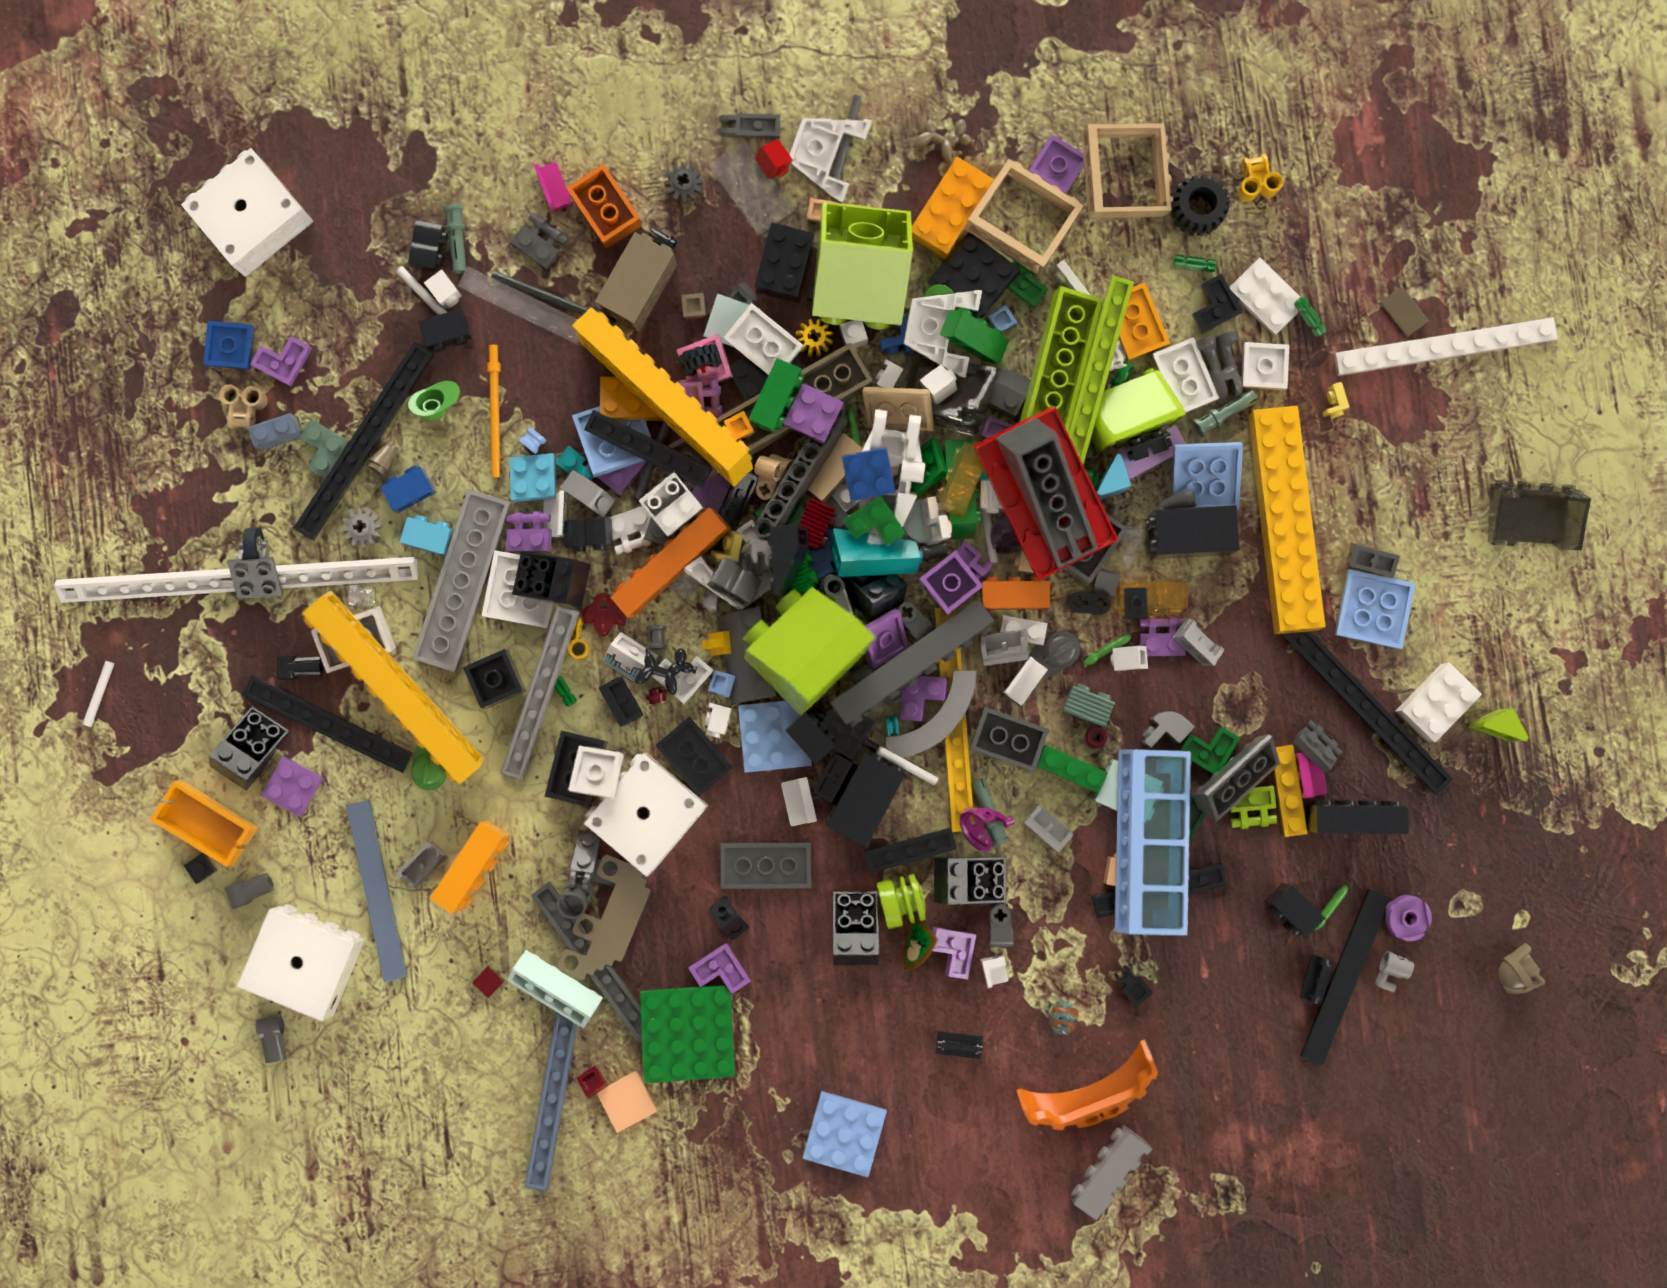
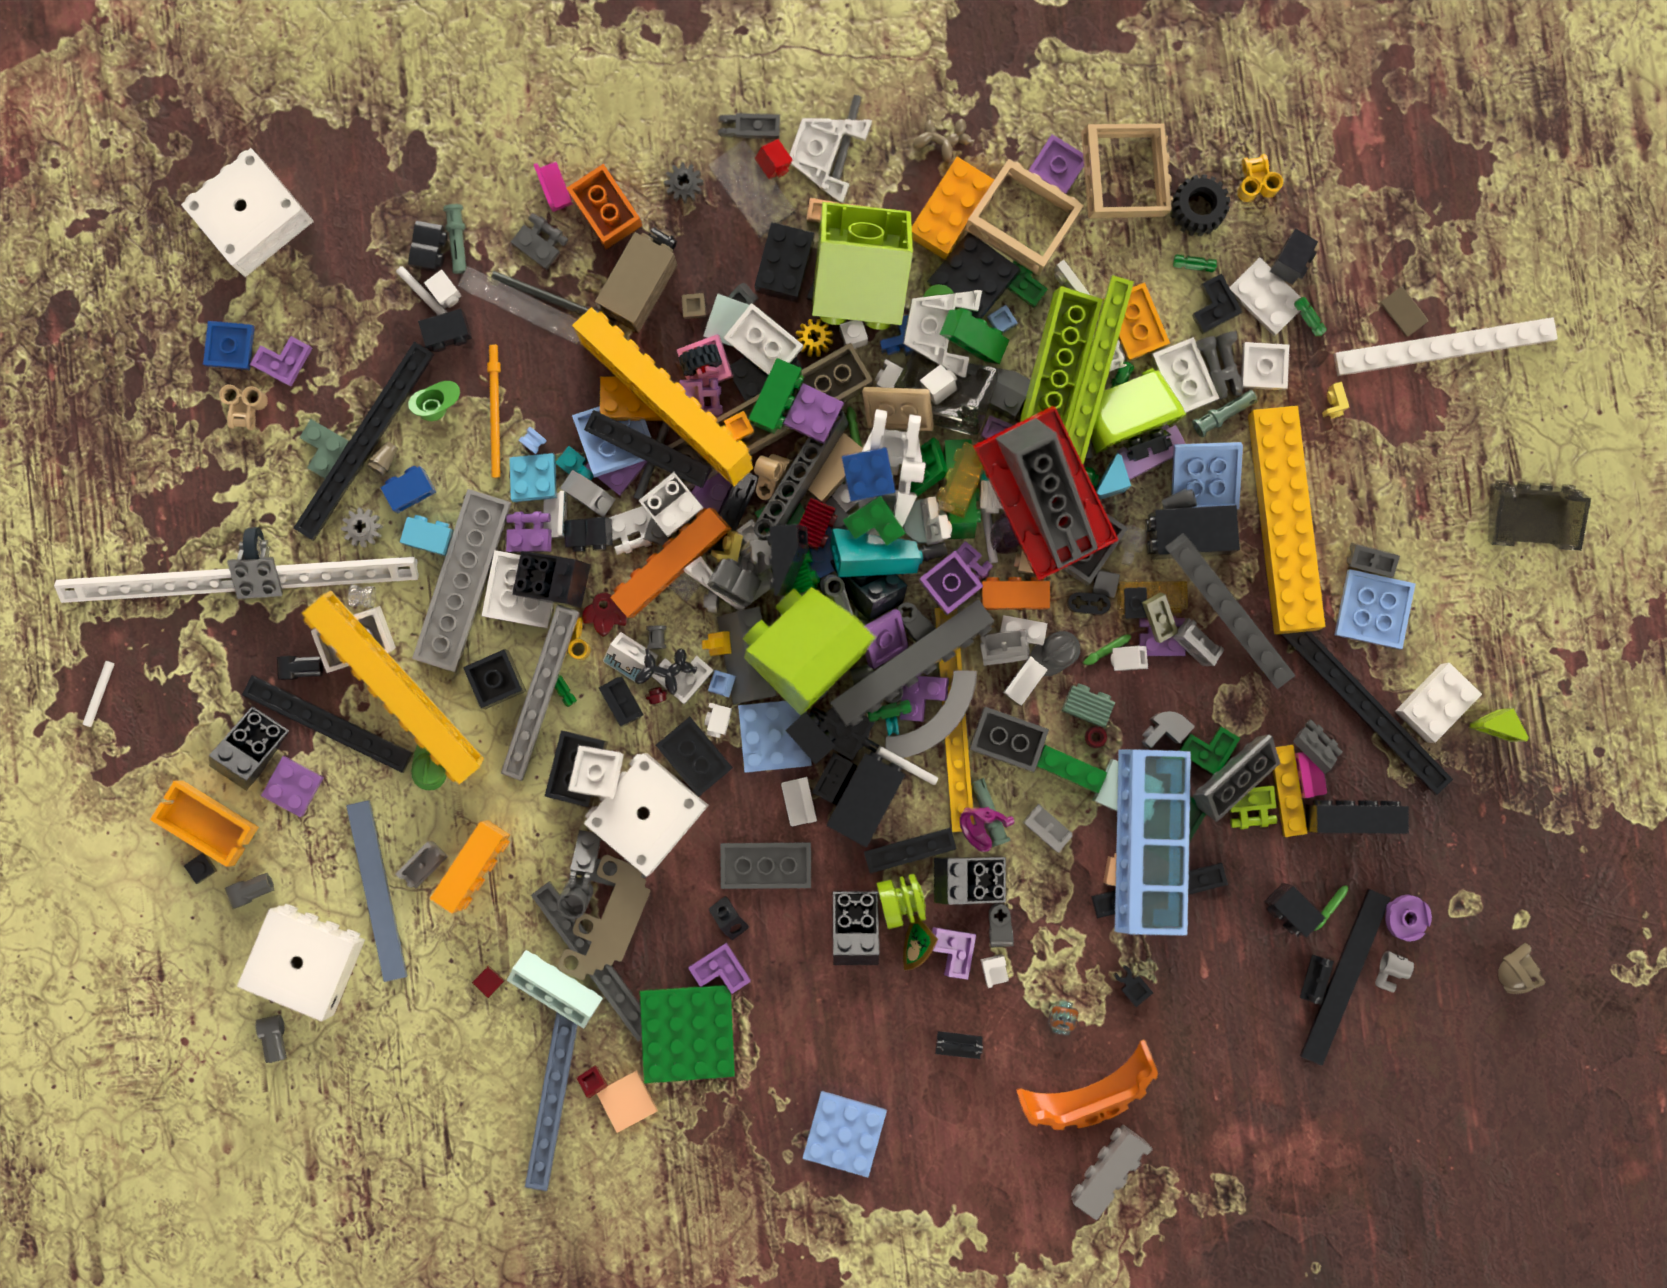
(275, 432): sand blue brick -> none
(891, 710): none -> green axle
(1160, 617): none -> olive plate
(1230, 611): none -> dark grey brick
(1294, 257): none -> black brick

